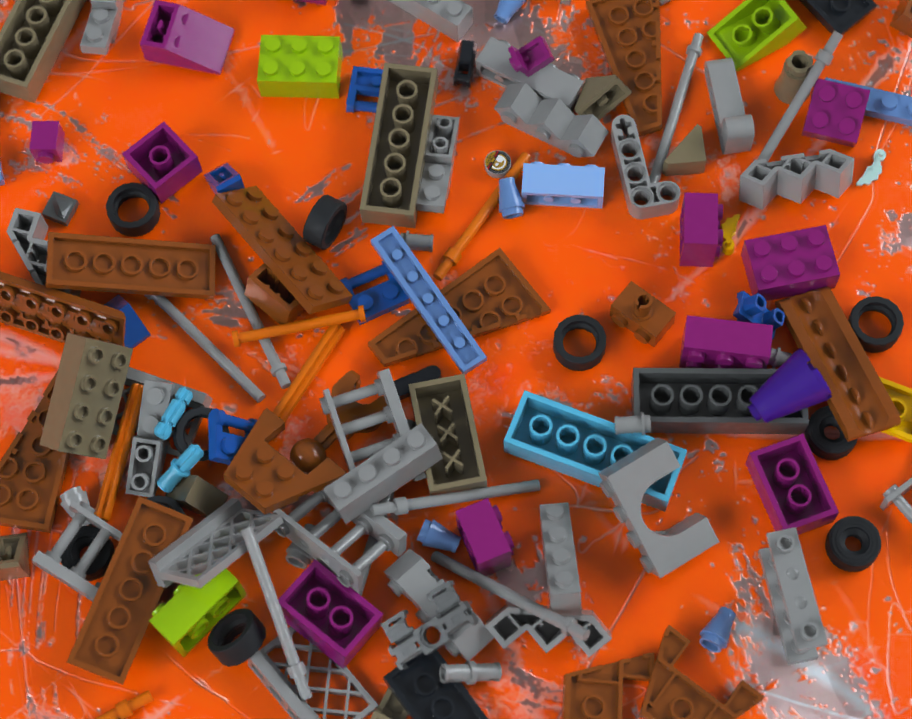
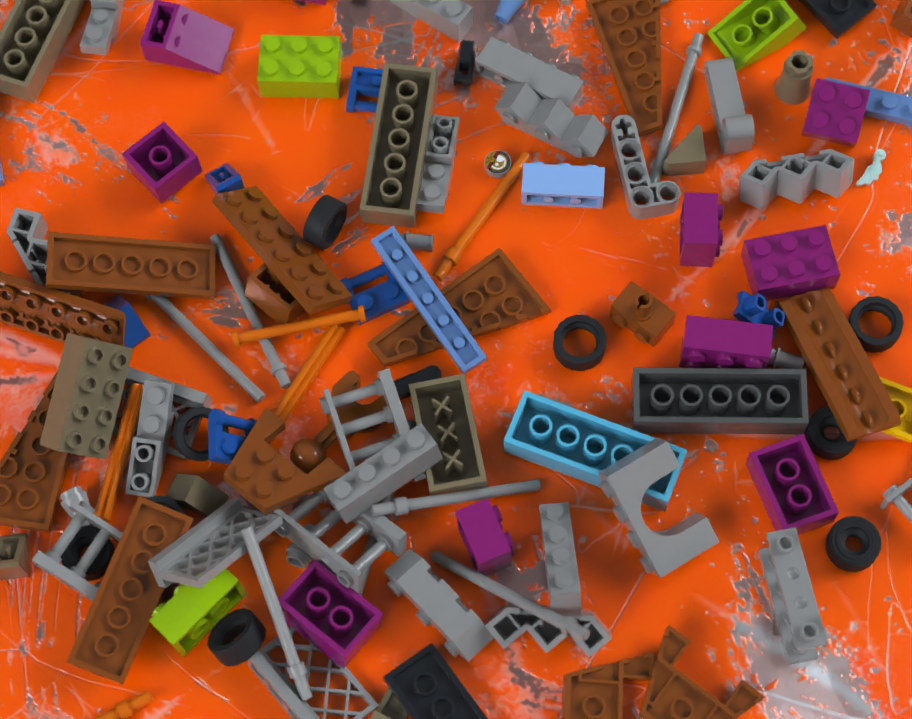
(47, 141): magenta brick -> none
(60, 208): dark grey tile -> none
(126, 192): black tyre -> none
(173, 413): medium azure axle -> none
(180, 468): medium azure axle -> none
(437, 536): medium blue cone -> none
(452, 619): dark grey piece -> none
(470, 672): light grey pin -> none
(510, 200): medium blue cone -> none
(531, 56): magenta bracket -> none
(601, 95): dark tan slope -> none
(632, 424): light grey pin -> none
(717, 632): medium blue cone -> none
(729, 231): yellow piece -> none
(789, 389): dark purple cone -> none
(823, 59): light grey bar -> none

